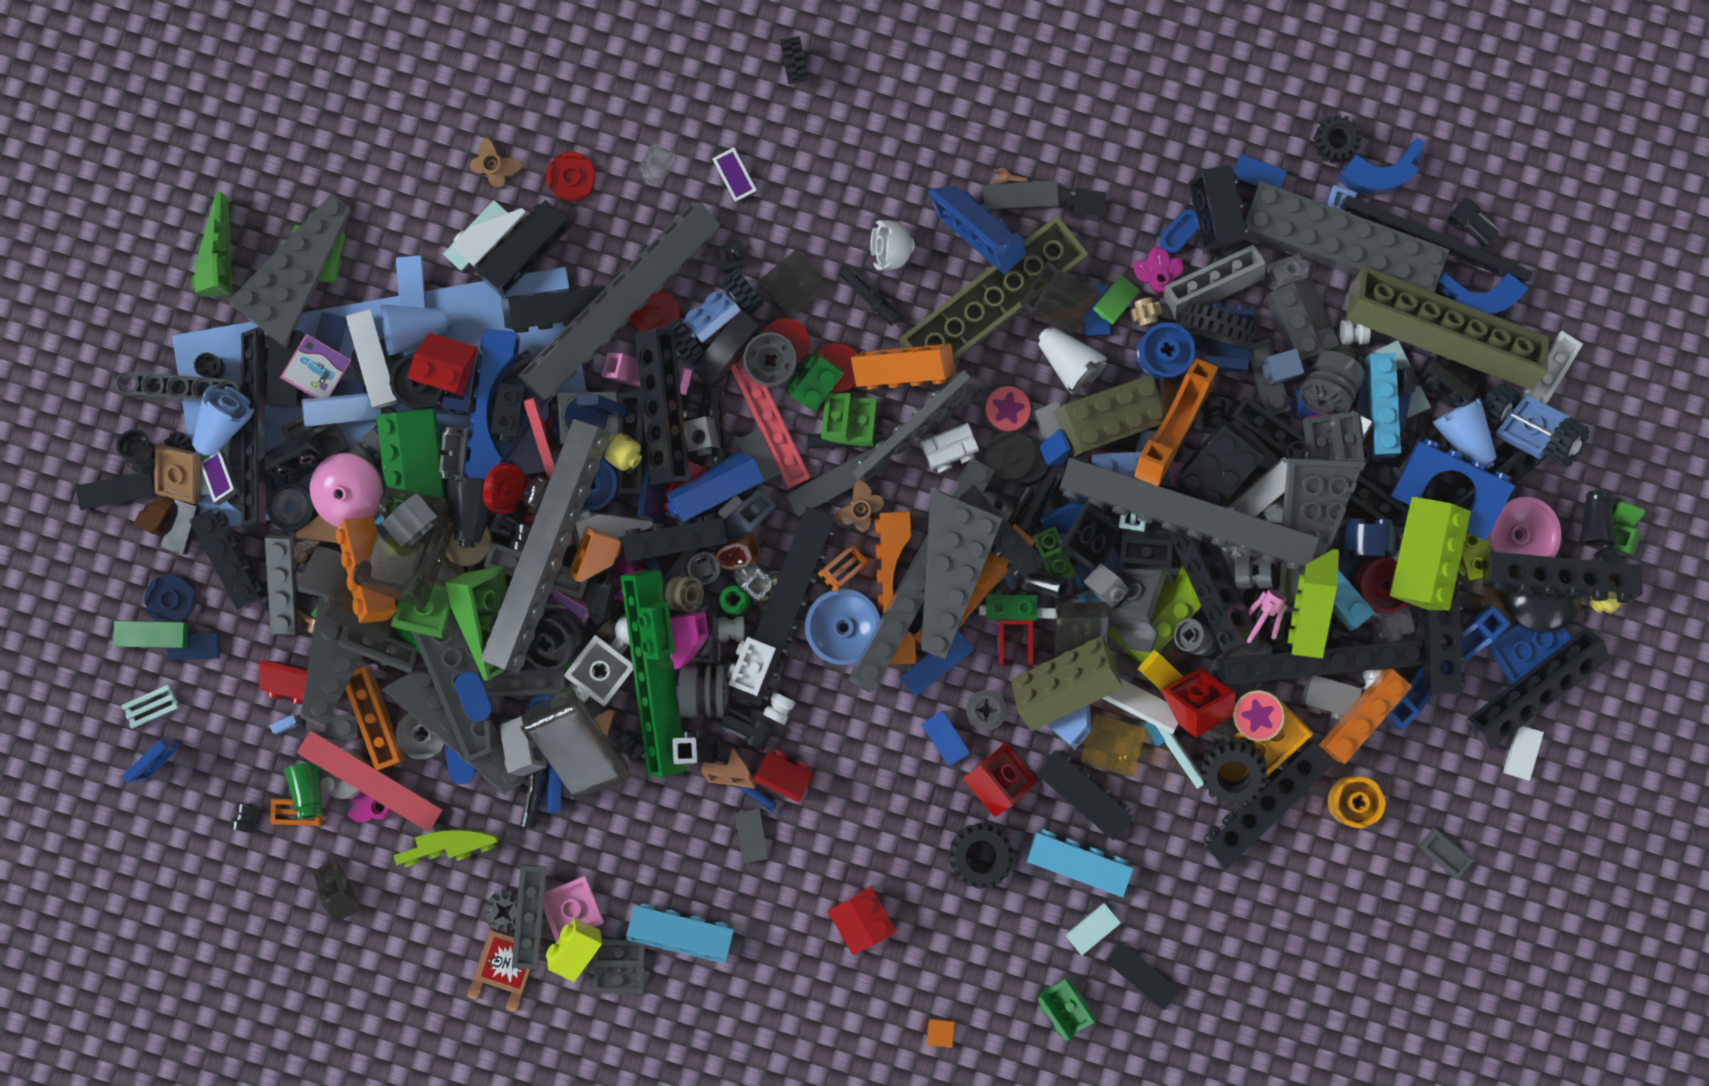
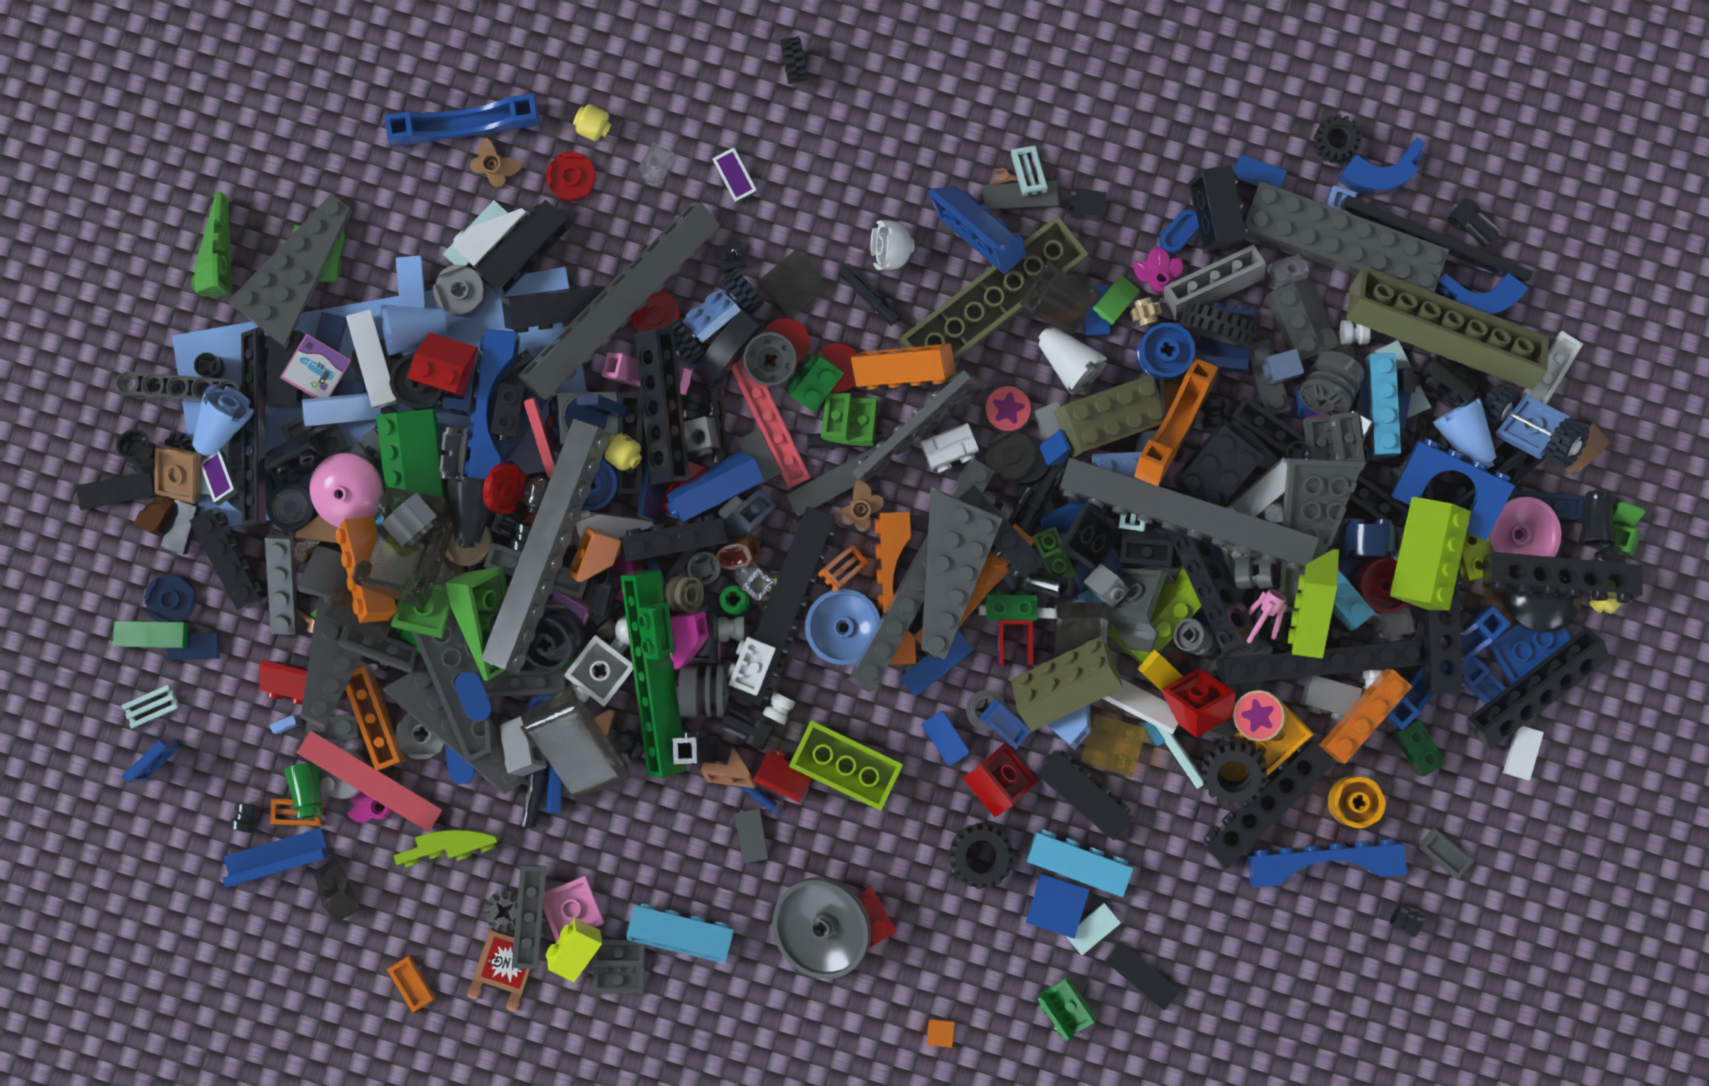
(275, 857): none -> blue panel
(411, 983): none -> orange tile
(423, 127): none -> blue arch
(446, 284): none -> light grey plate
(592, 122): none -> light yellow head
(821, 927): none -> dark grey dish
(846, 765): none -> lime slope
(1005, 724): none -> blue tile
(1033, 188): none -> light aqua tile
(1057, 906): none -> blue tile
(1274, 868): none -> blue arch
(1407, 920): none -> black wheel
(1418, 748): none -> dark green brick
(1480, 680): none -> blue slope
(1564, 505): none -> dark blue tile
(1594, 447): none -> medium nougat slope

